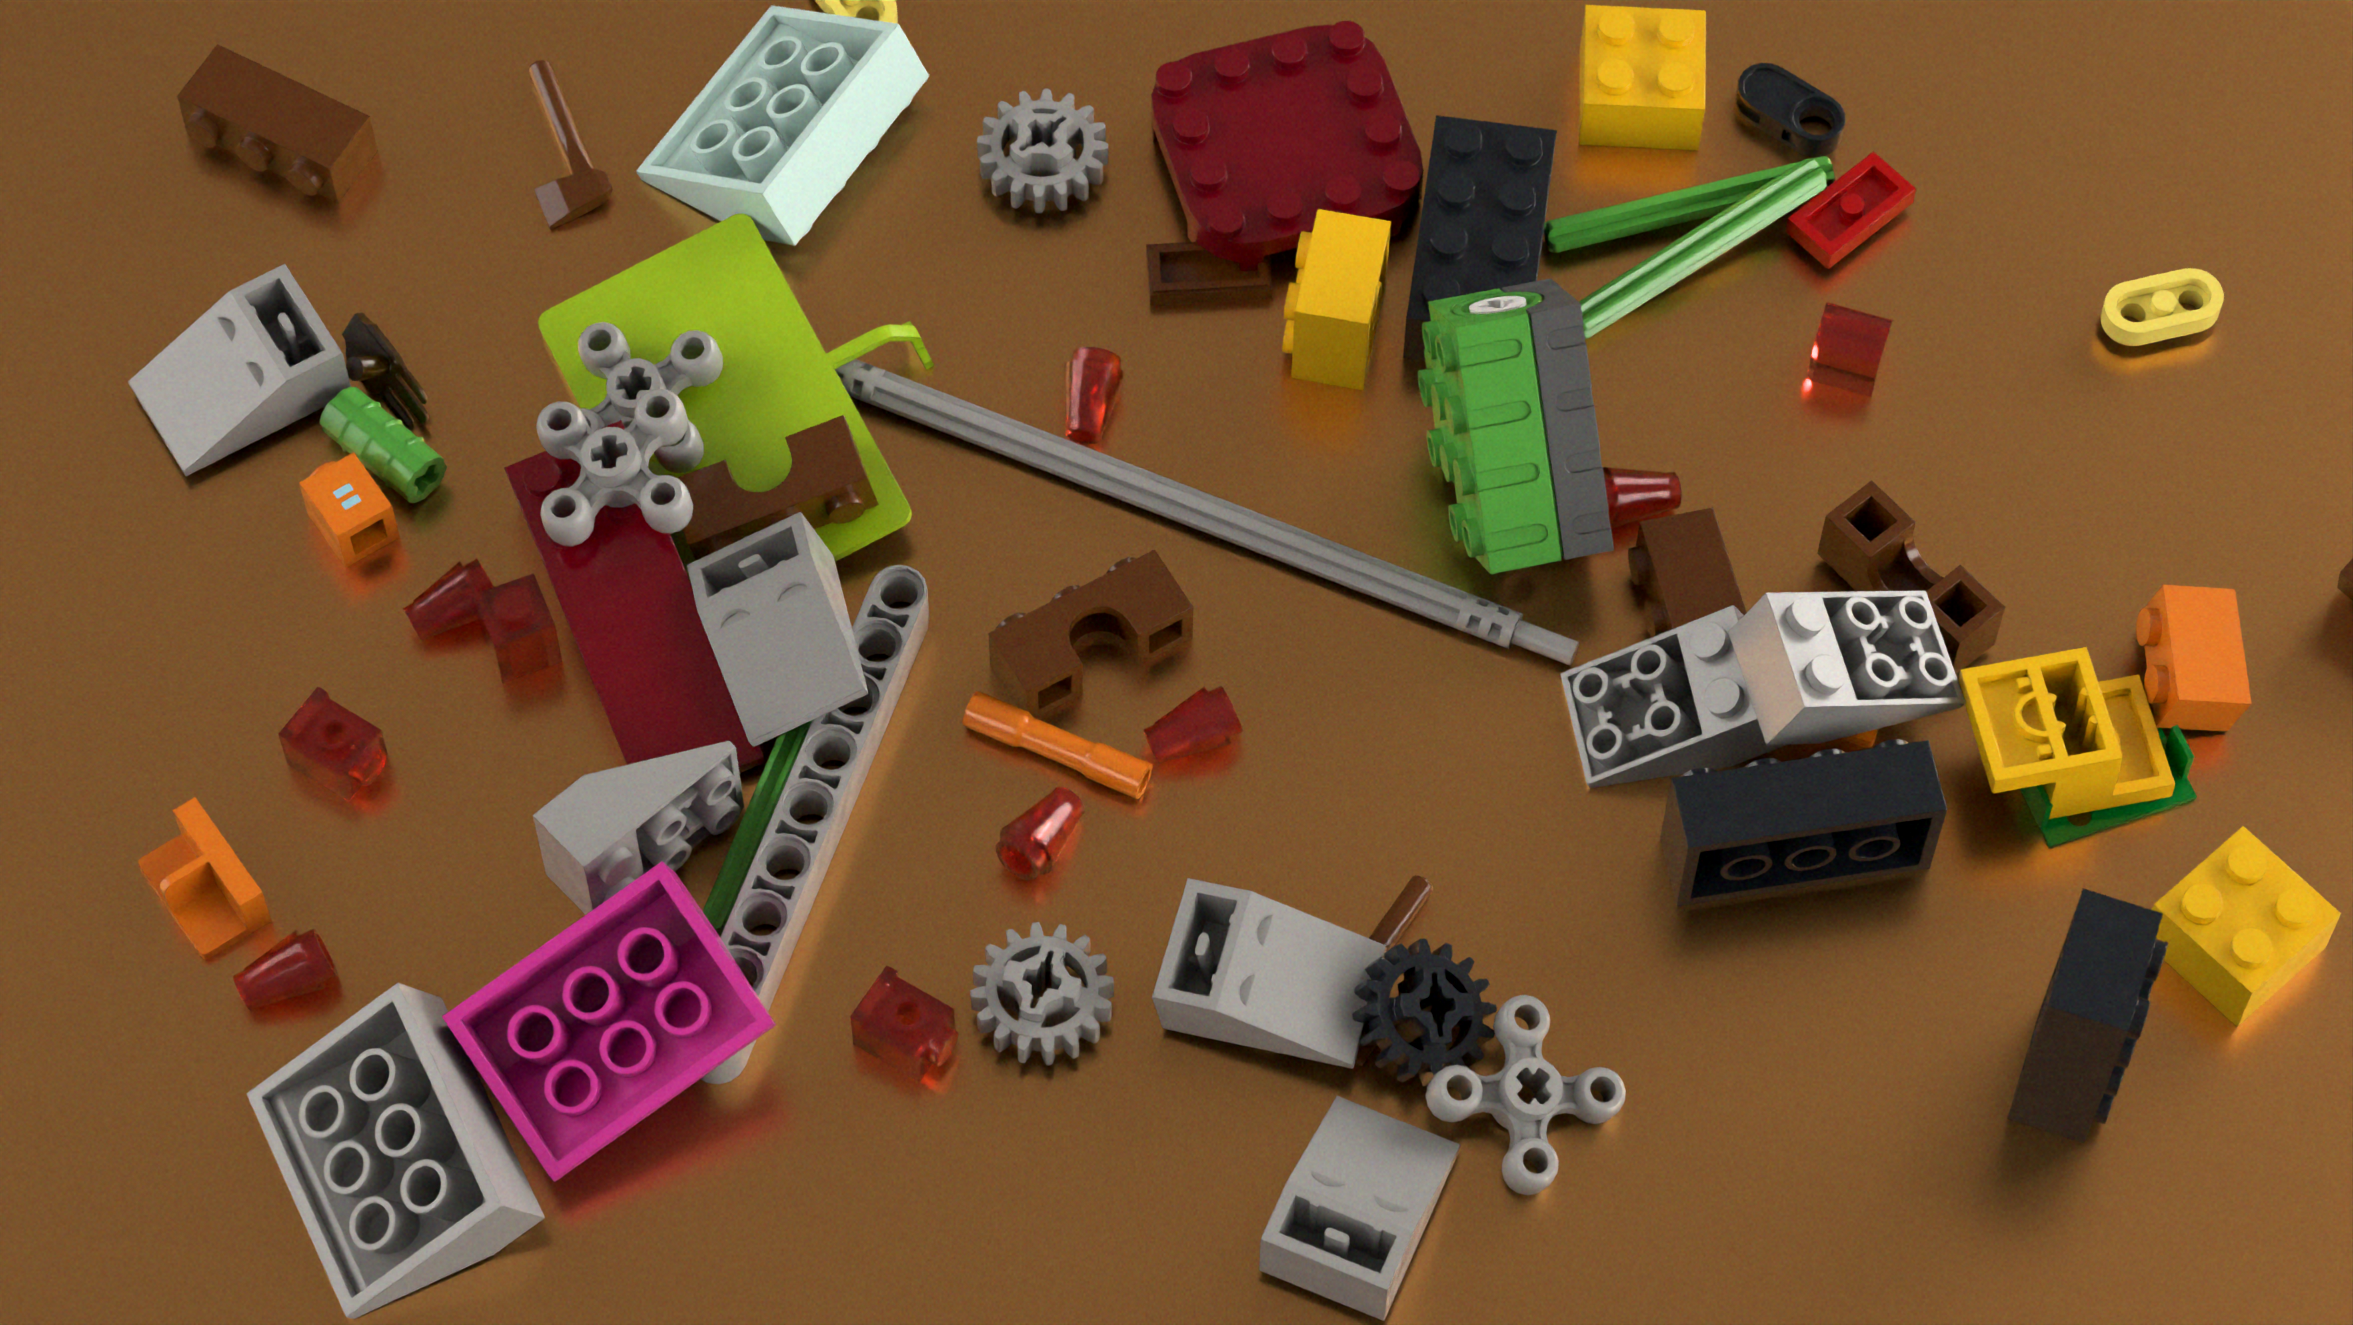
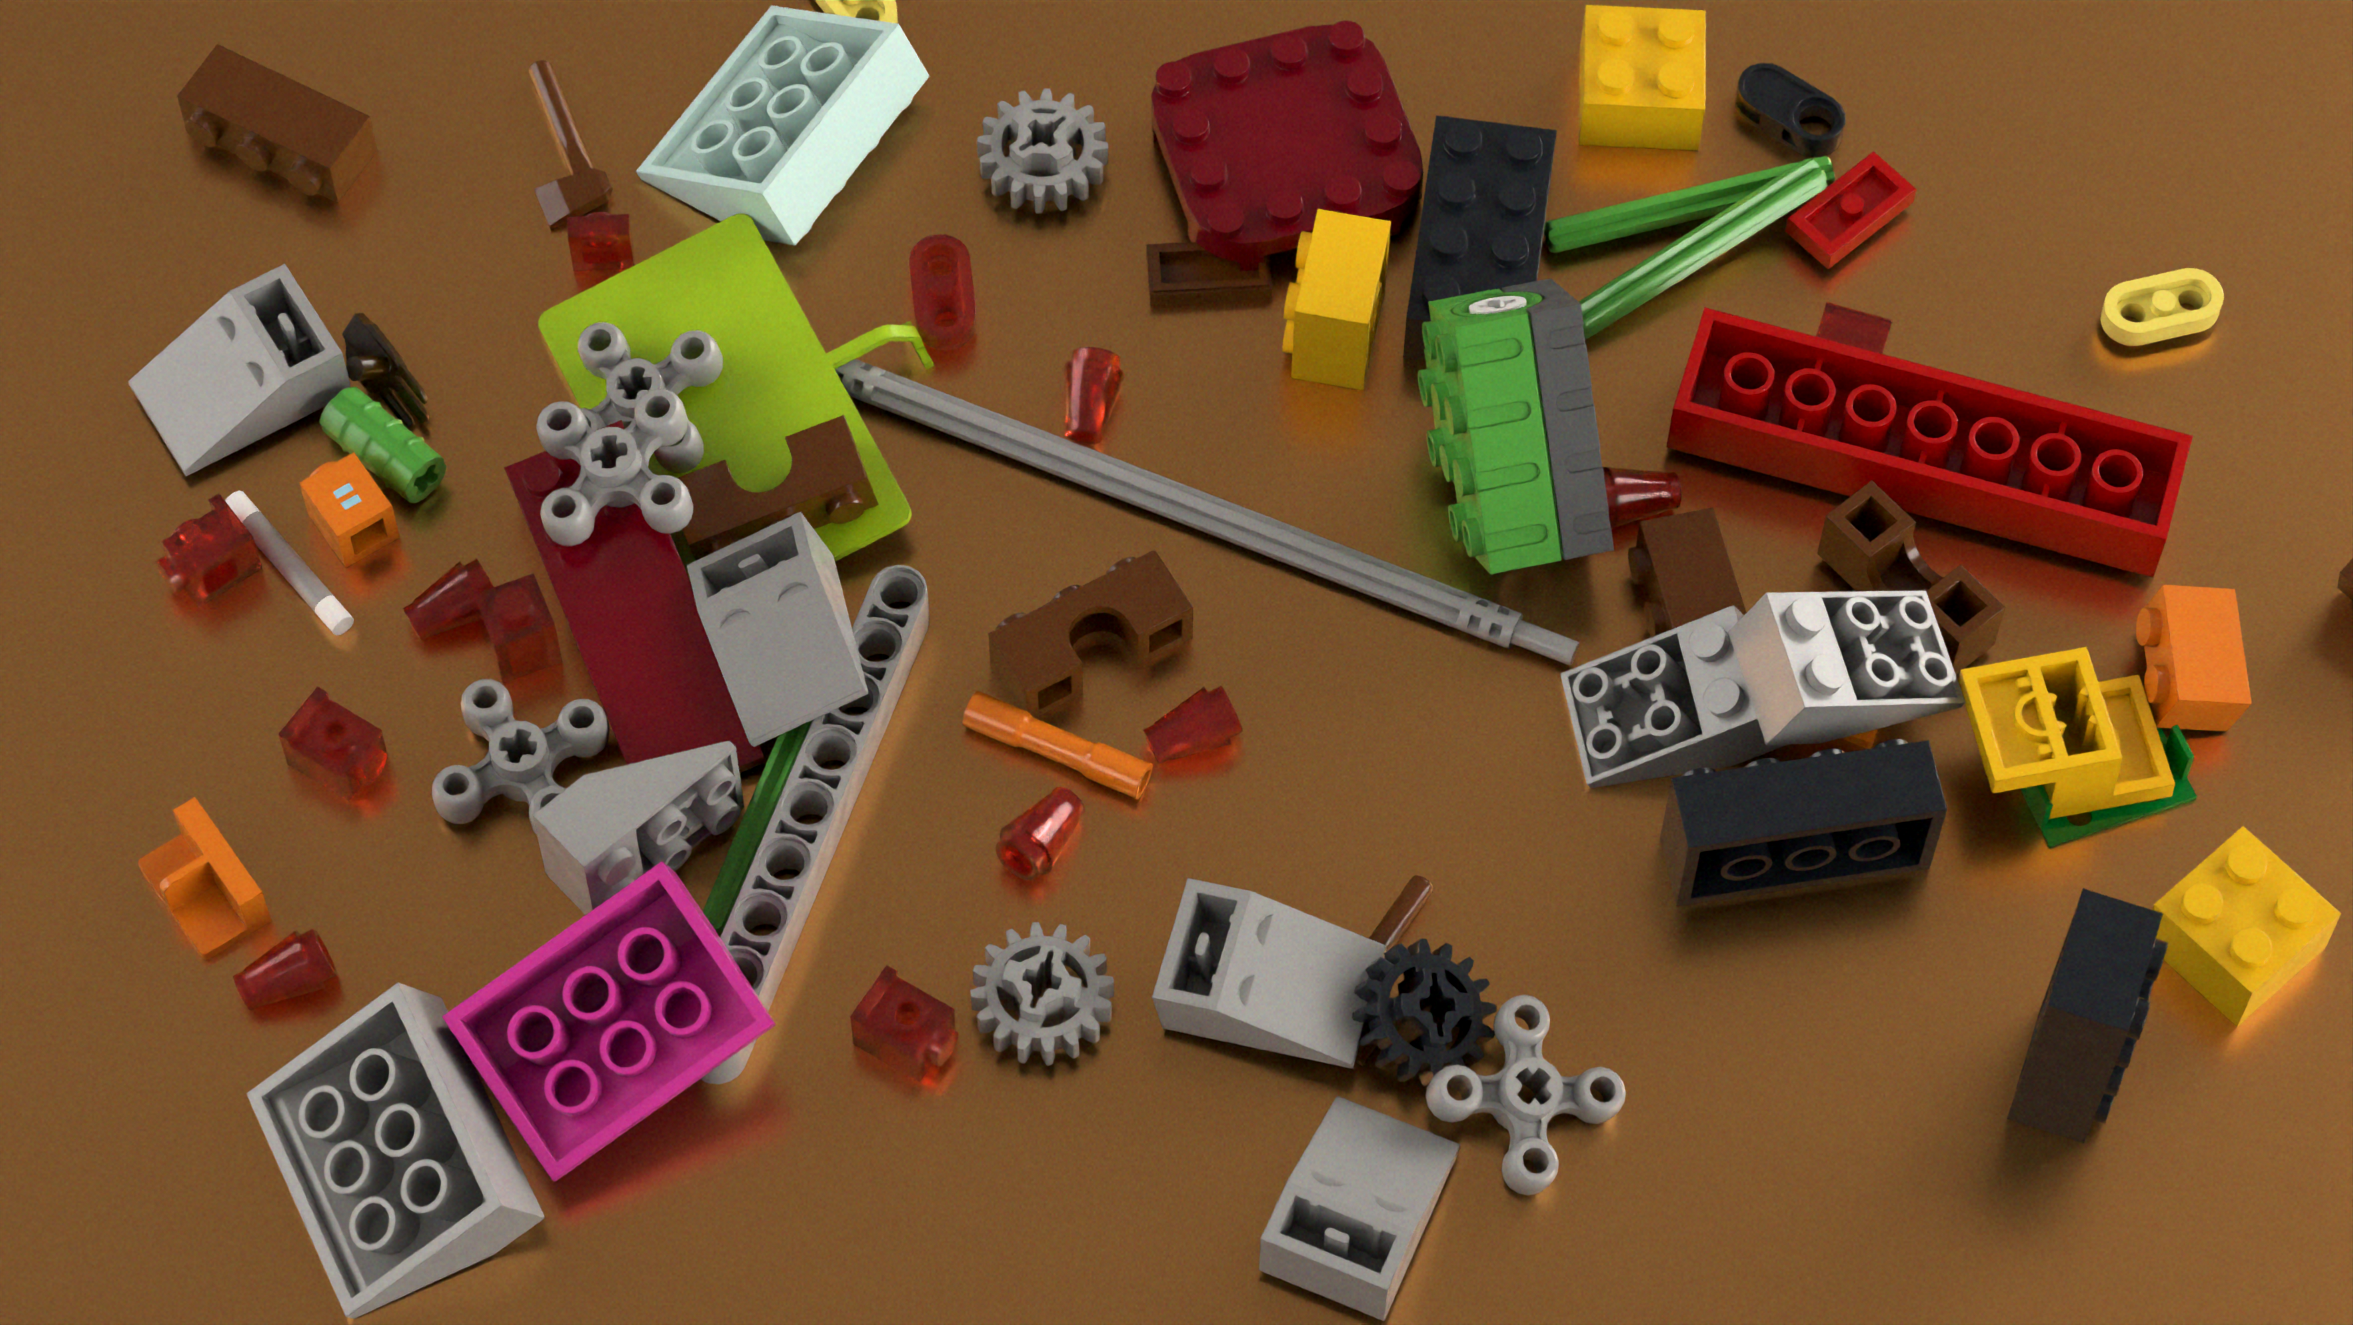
(209, 554): none -> clear red brick
(291, 565): none -> light grey bar
(519, 753): none -> light grey gear
(600, 241): none -> clear red plate
(943, 296): none -> clear red plate
(1929, 441): none -> red brick

